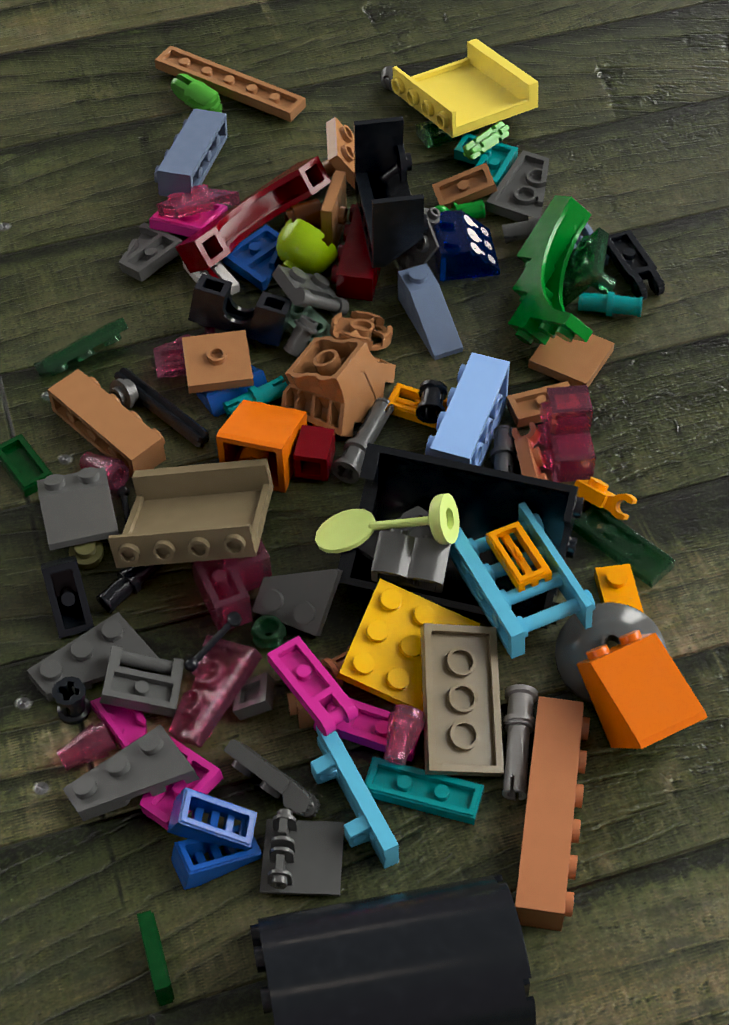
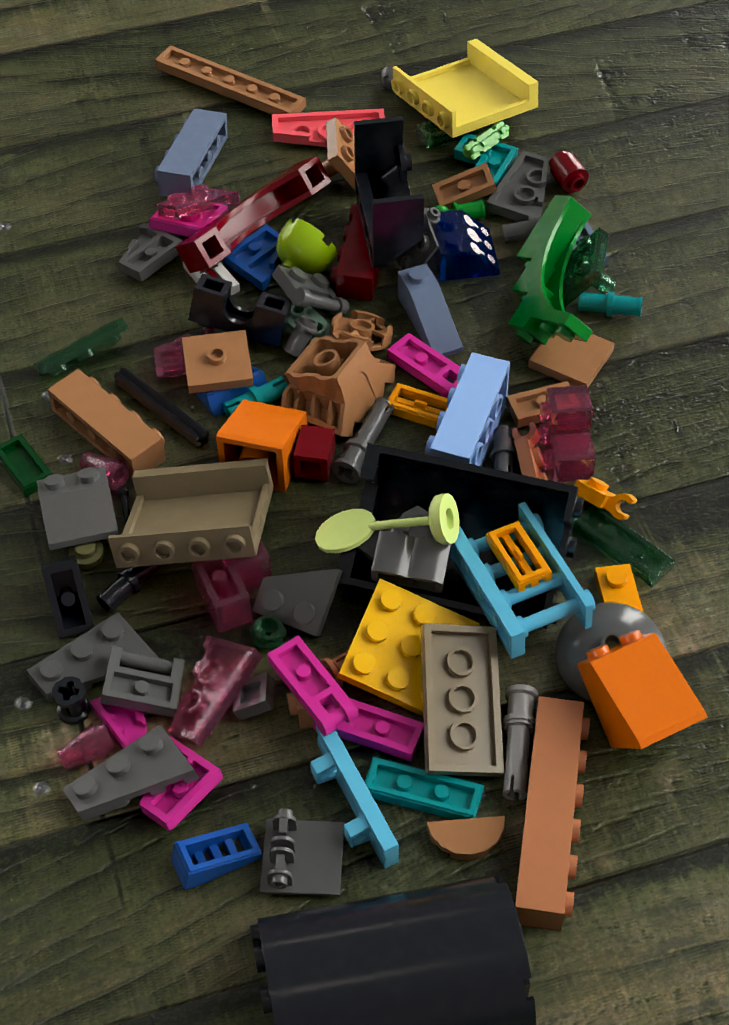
(125, 391): dark grey plate -> none
(155, 958): dark green tile -> none
(195, 829): blue slope -> none
(196, 93): bright green arm -> none
(233, 620): black hinge -> none
(274, 780): dark grey hinge -> none
(307, 211): reddish brown brick -> none
(311, 126): none -> coral wing
(334, 209): medium nougat plate -> none
(402, 733): clear pink cone -> none
(424, 363): none -> dark pink plate
(431, 403): black bush -> none
(467, 838): none -> medium nougat tile
(568, 171): none -> dark red brick
(634, 264): black hinge -> none

